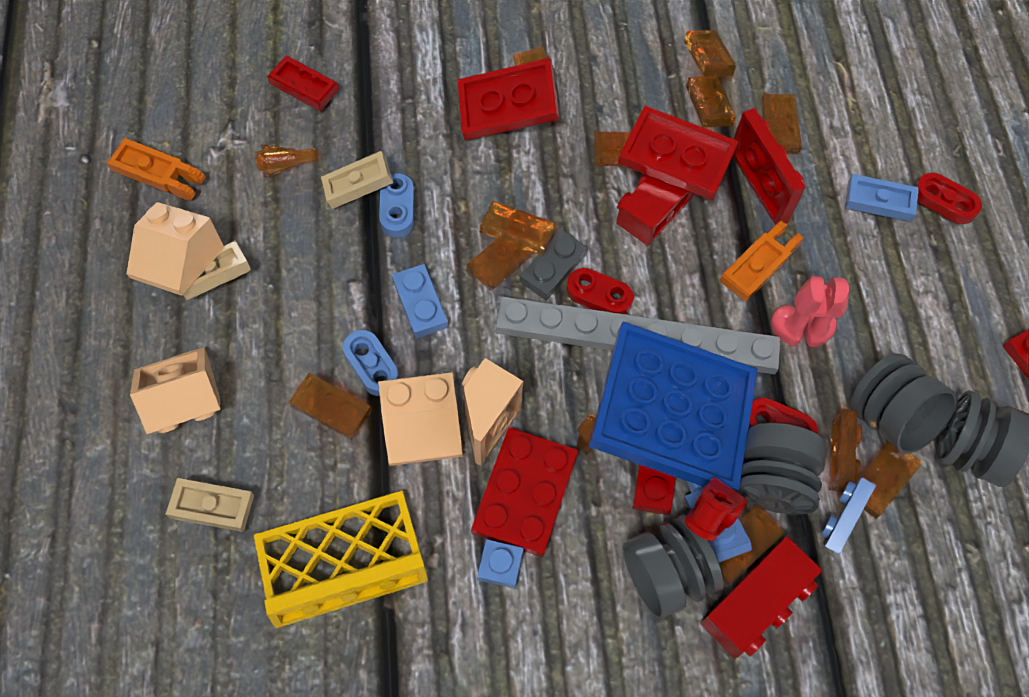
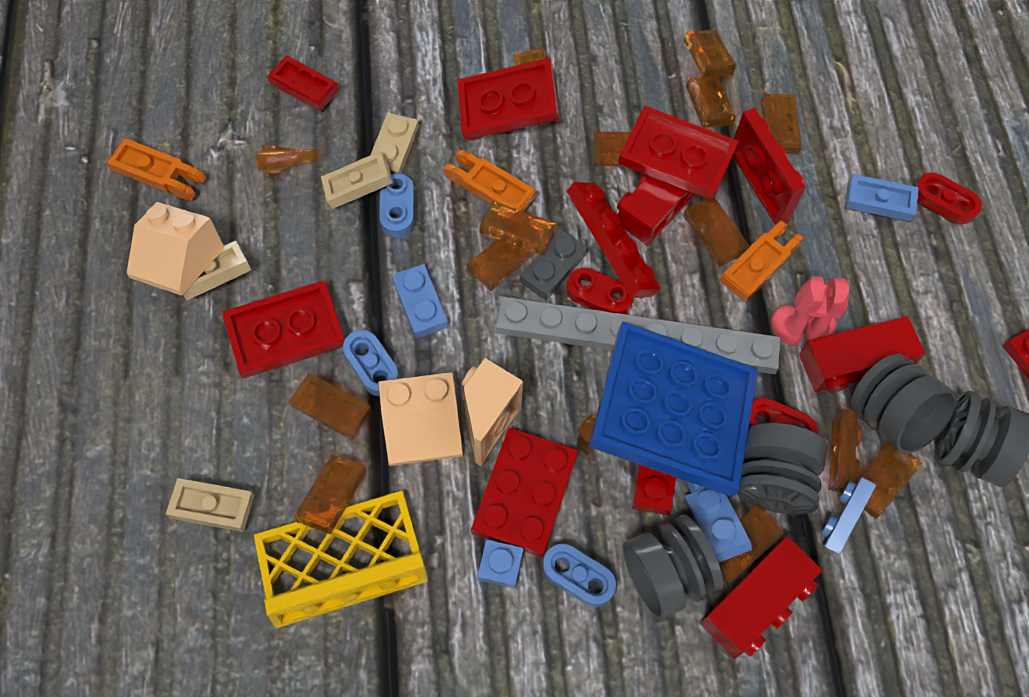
(175, 391): light nougat slope -> none
(283, 329): none -> red plate
(330, 494): none -> clear orange plate
(396, 140): none -> tan plate
(489, 181): none -> orange hinge
(580, 573): none -> medium blue plate
(614, 241): none -> red plate
(715, 510): red piece -> none
(716, 231): none -> clear orange plate
(847, 356): none -> red brick

